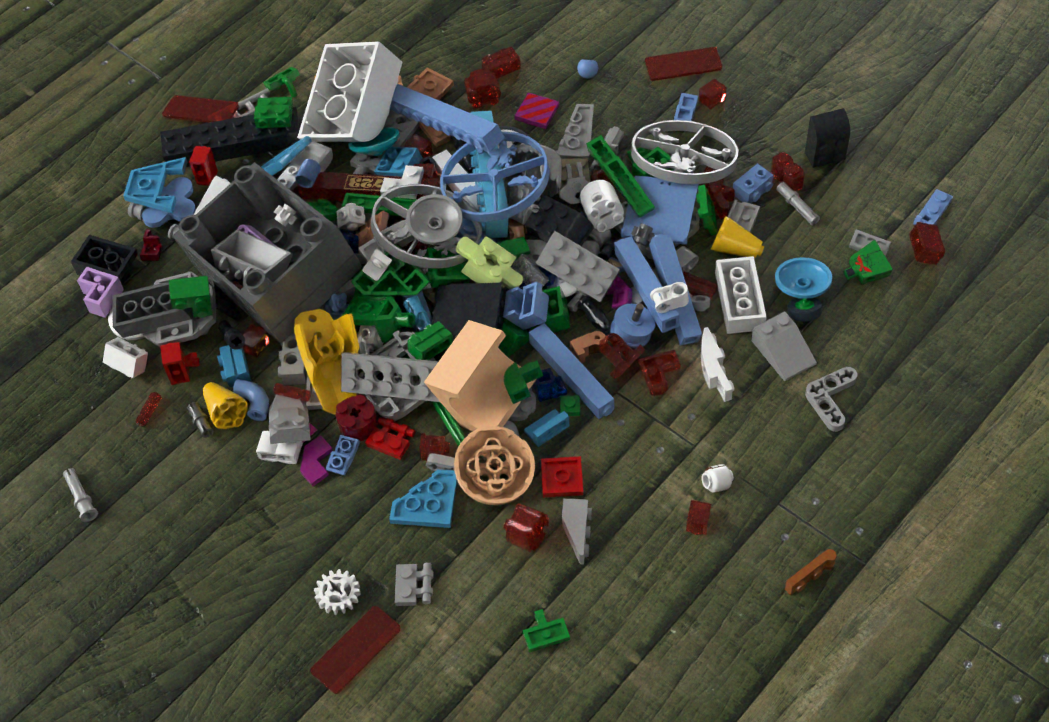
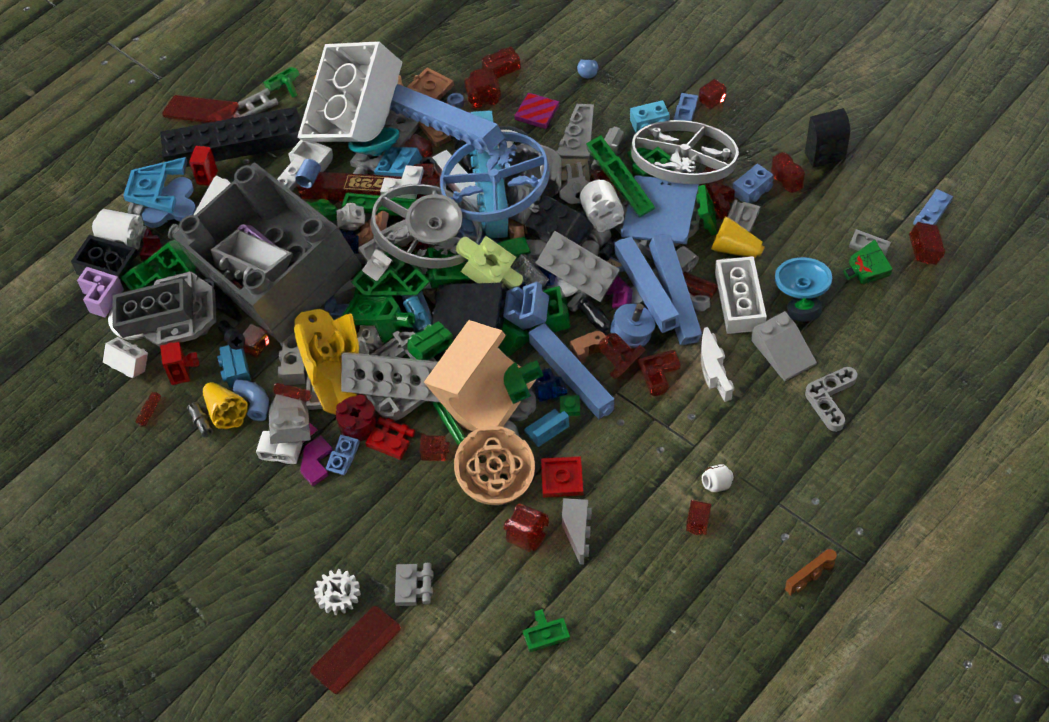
(82, 501): light grey pin -> none
(119, 227): none -> white cylinder
(164, 263): none -> green brick
(192, 293): green brick -> none
(273, 112): green plate -> none
(283, 158): dark azure piece -> none
(285, 215): white gear -> none
(334, 302): medium blue plate -> none
(427, 502): dark azure plate -> none
(440, 462): light grey beam -> none
(456, 99): none -> medium blue tile
(642, 234): dark grey gear -> none
(648, 114): none -> medium azure brick
(670, 296): white piece -> none
(683, 63): clear red piece -> none
(793, 198): light grey pin -> none

